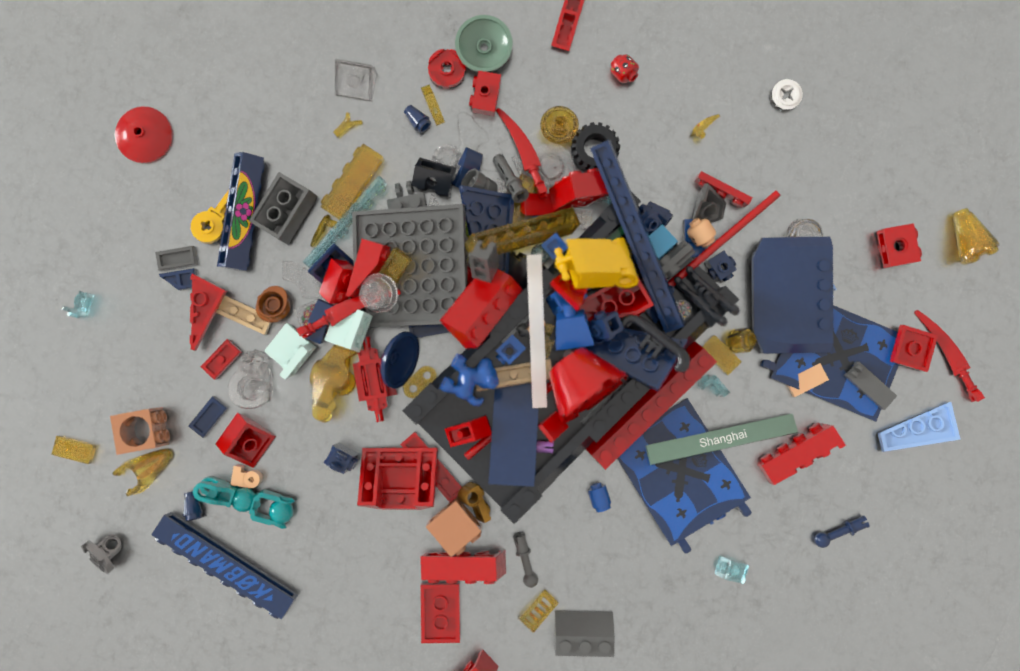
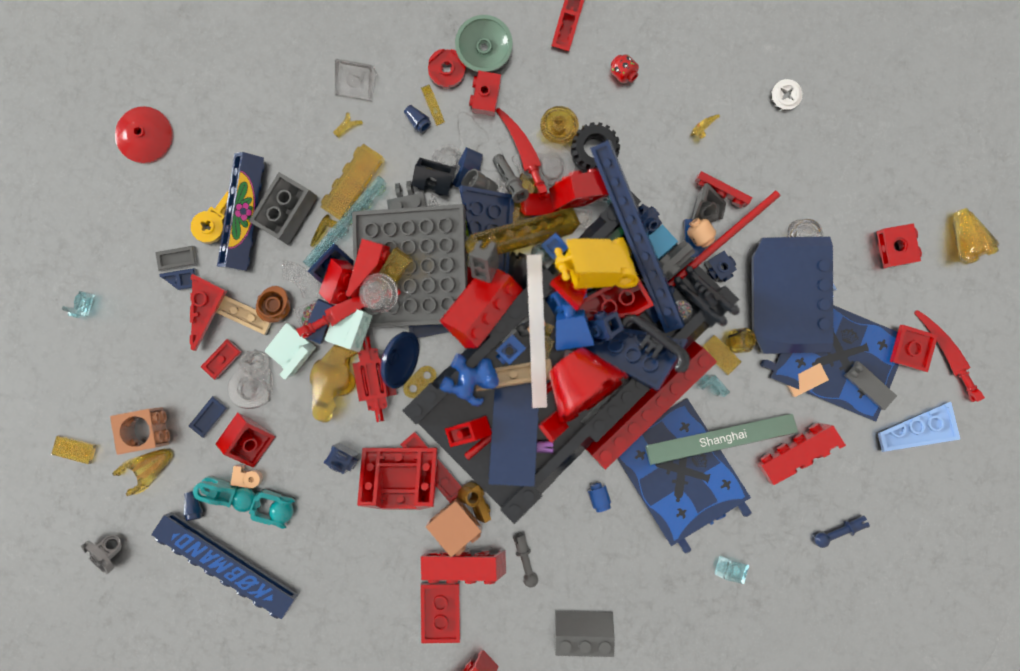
(533, 606): clear yellow slope -> none
(665, 215): dark blue cone -> none

